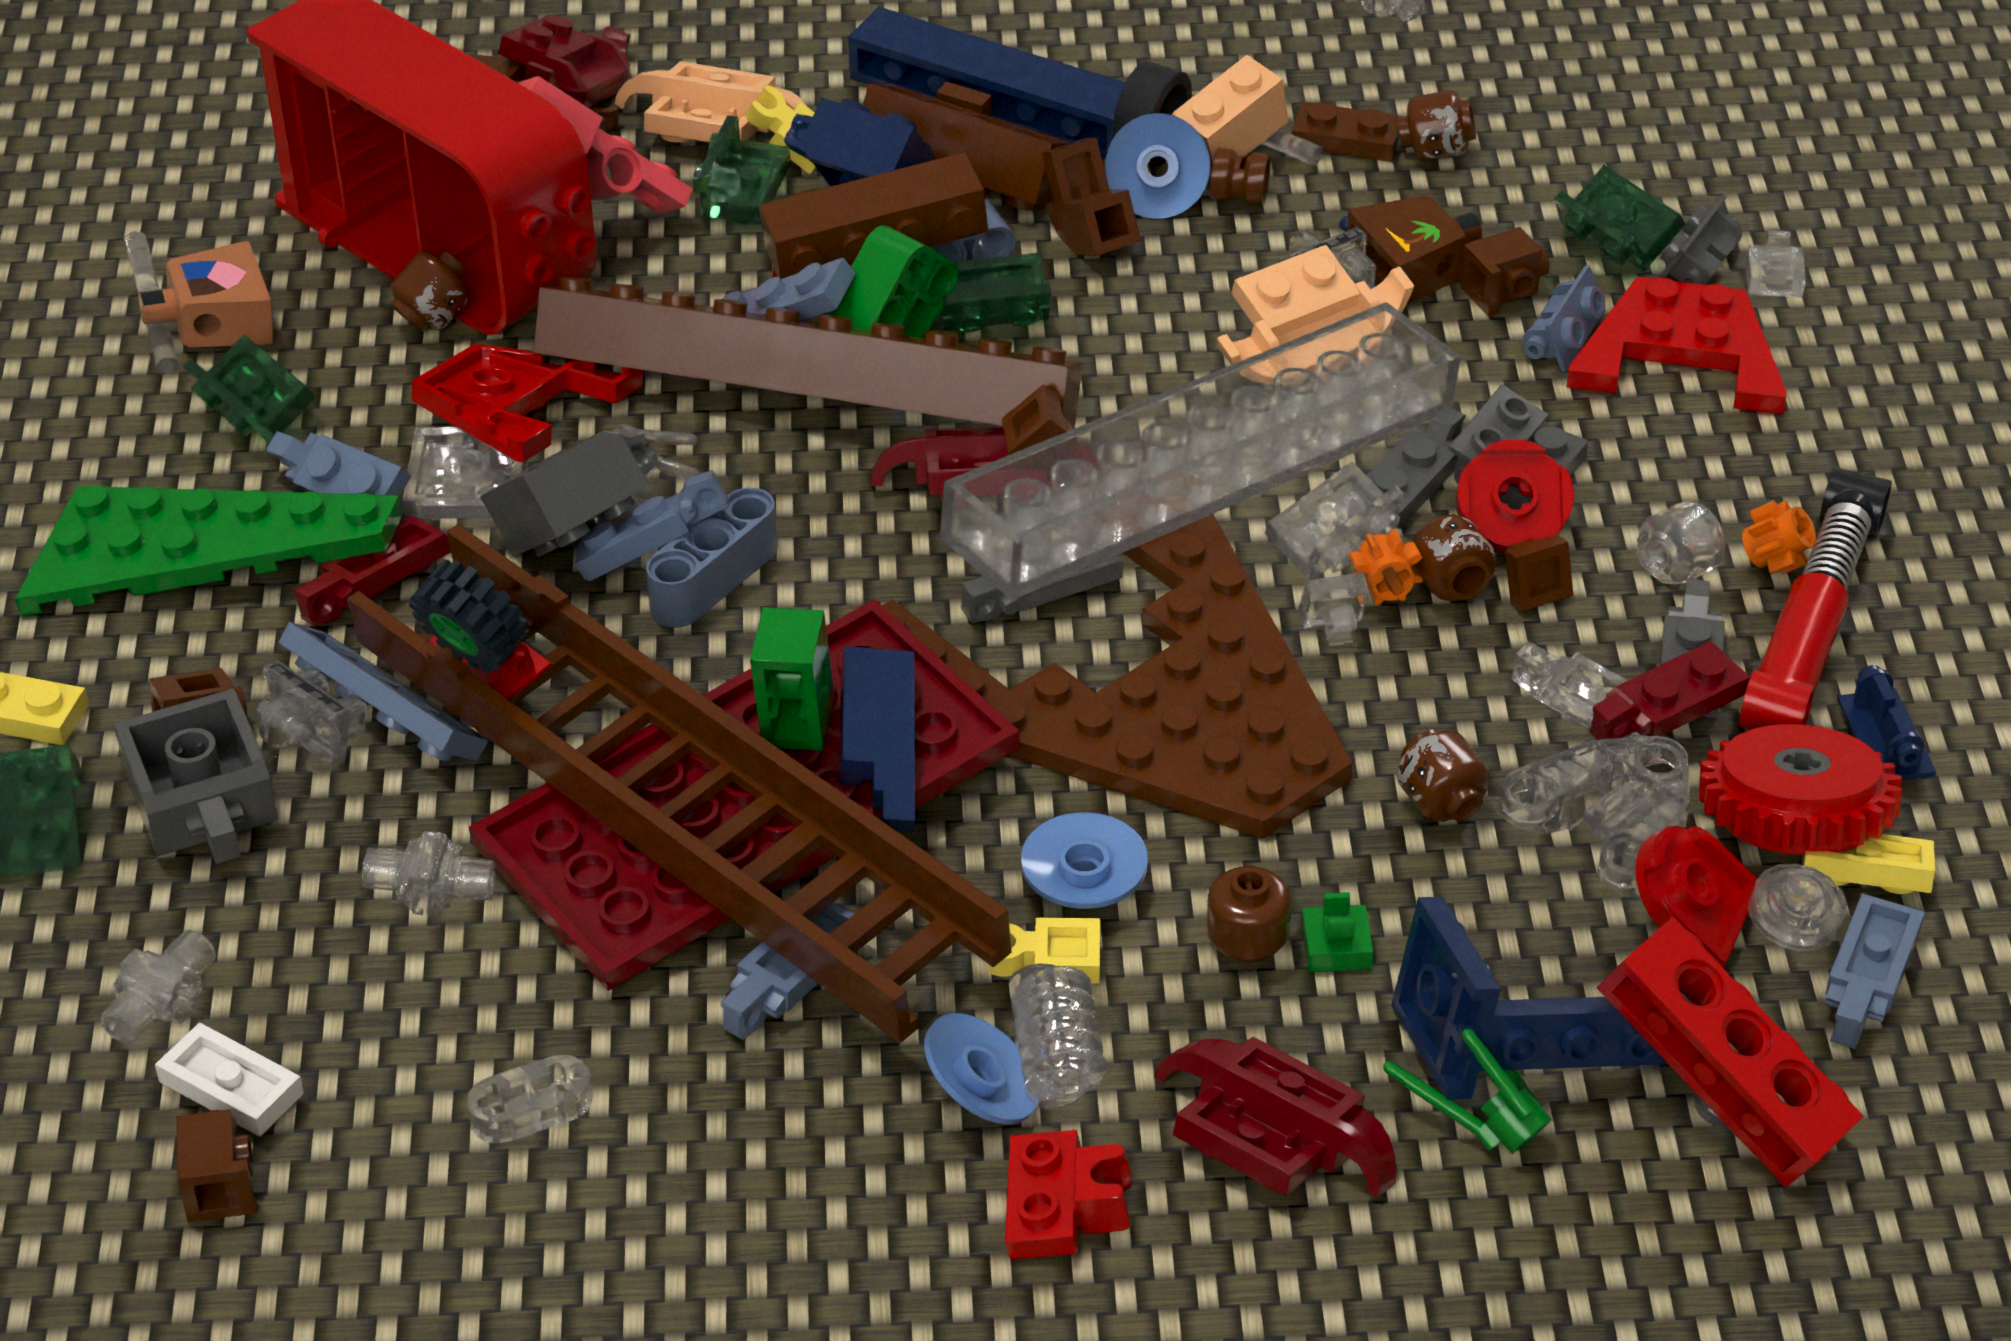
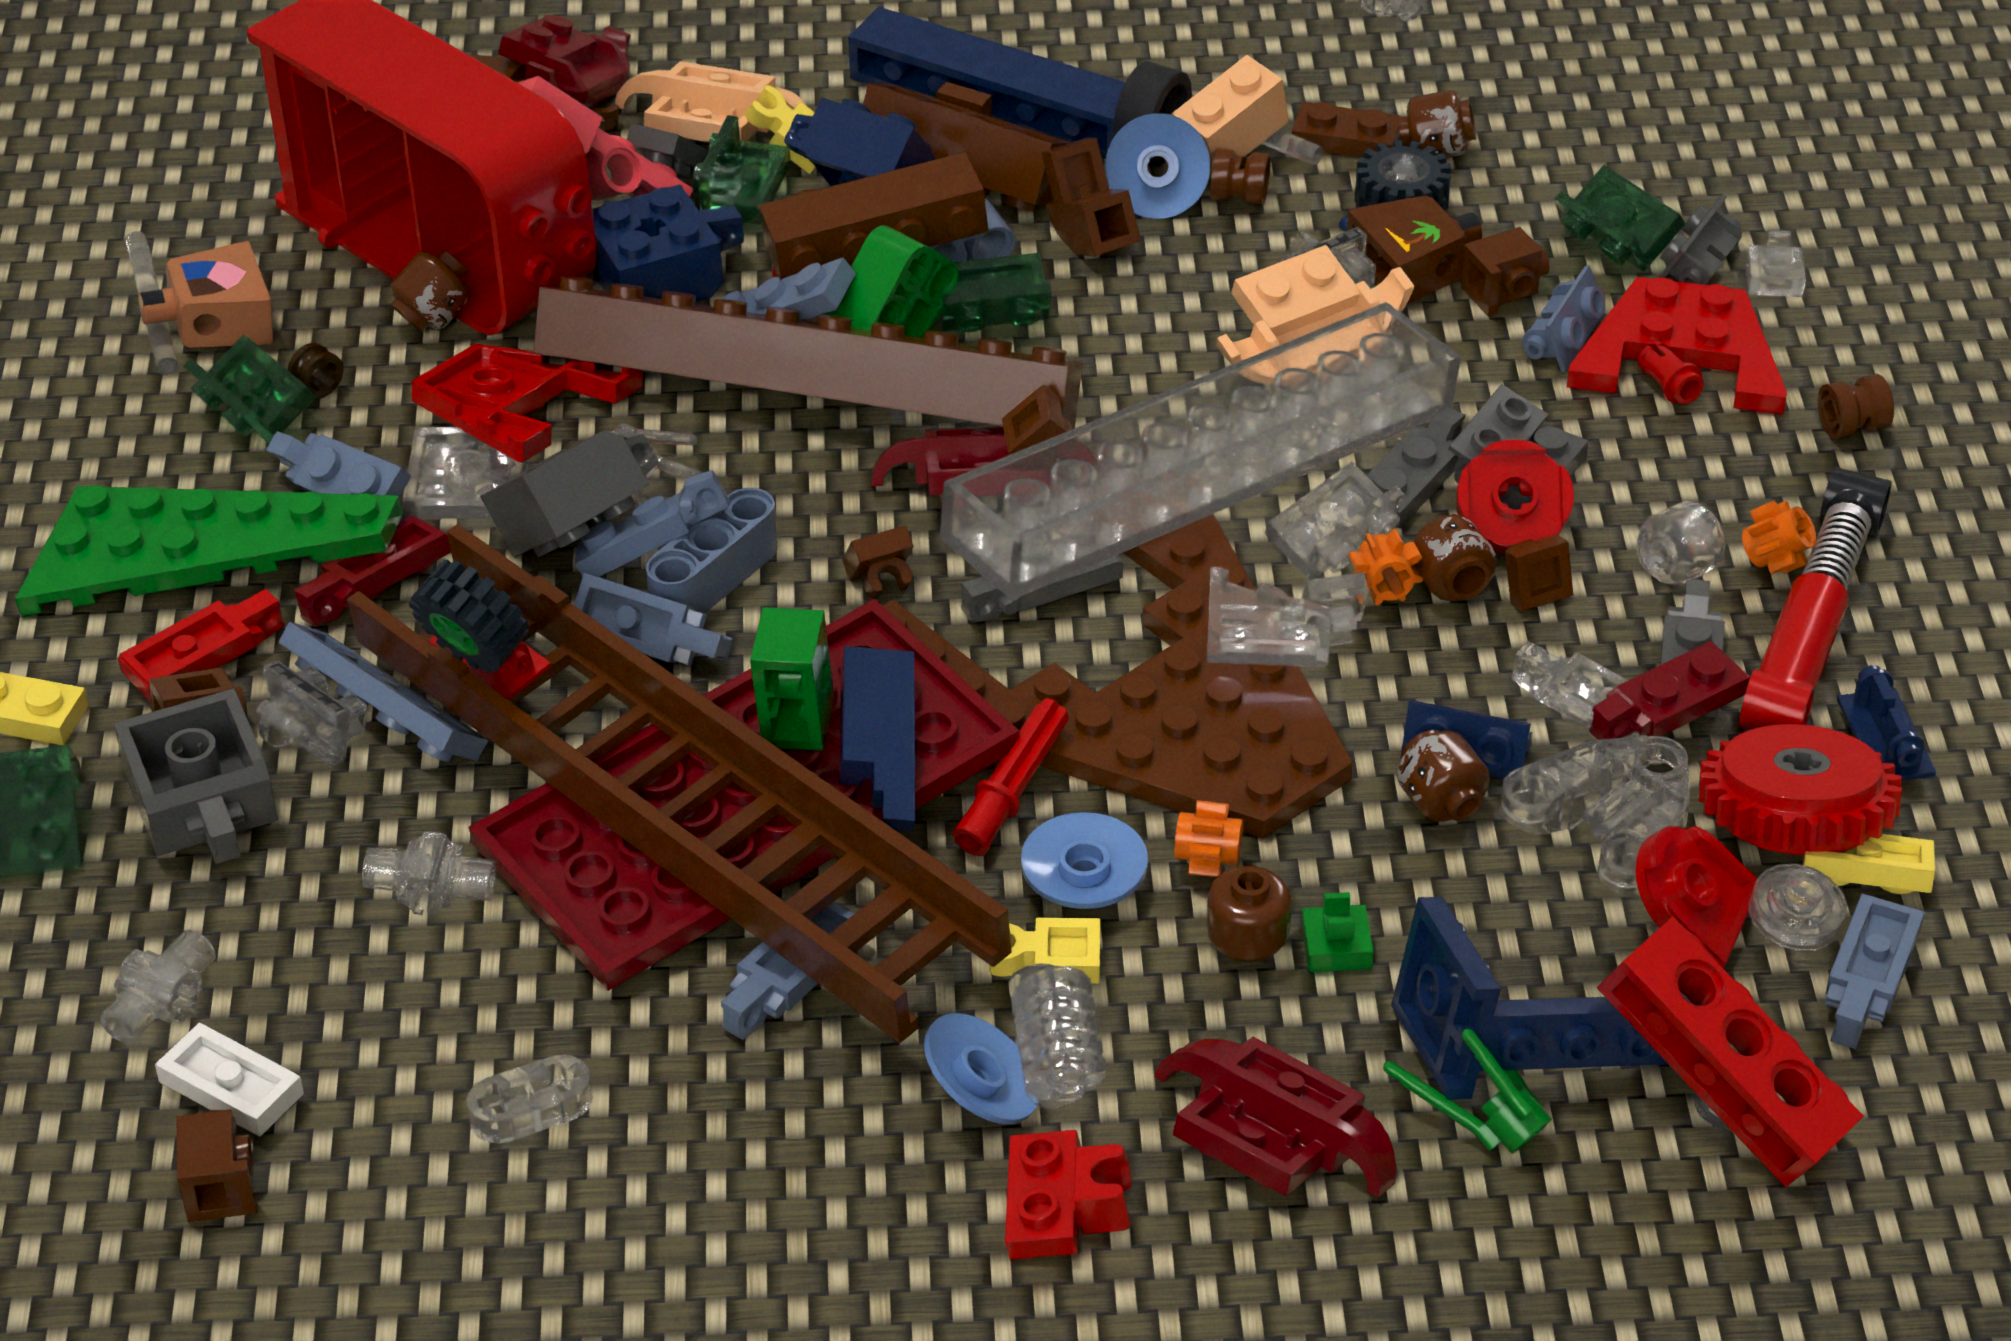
(203, 640): none -> red hinge
(328, 374): none -> dark brown bush
(650, 622): none -> sand blue hinge
(664, 243): none -> dark blue hinge
(667, 149): none -> dark grey plate
(880, 554): none -> reddish brown tile
(999, 795): none -> red axle
(1208, 839): none -> orange gear
(1264, 626): none -> clear wing
(1402, 174): none -> black wheel
(1496, 740): none -> dark blue hinge
(1679, 380): none -> red pin
(1850, 407): none -> reddish brown wheel

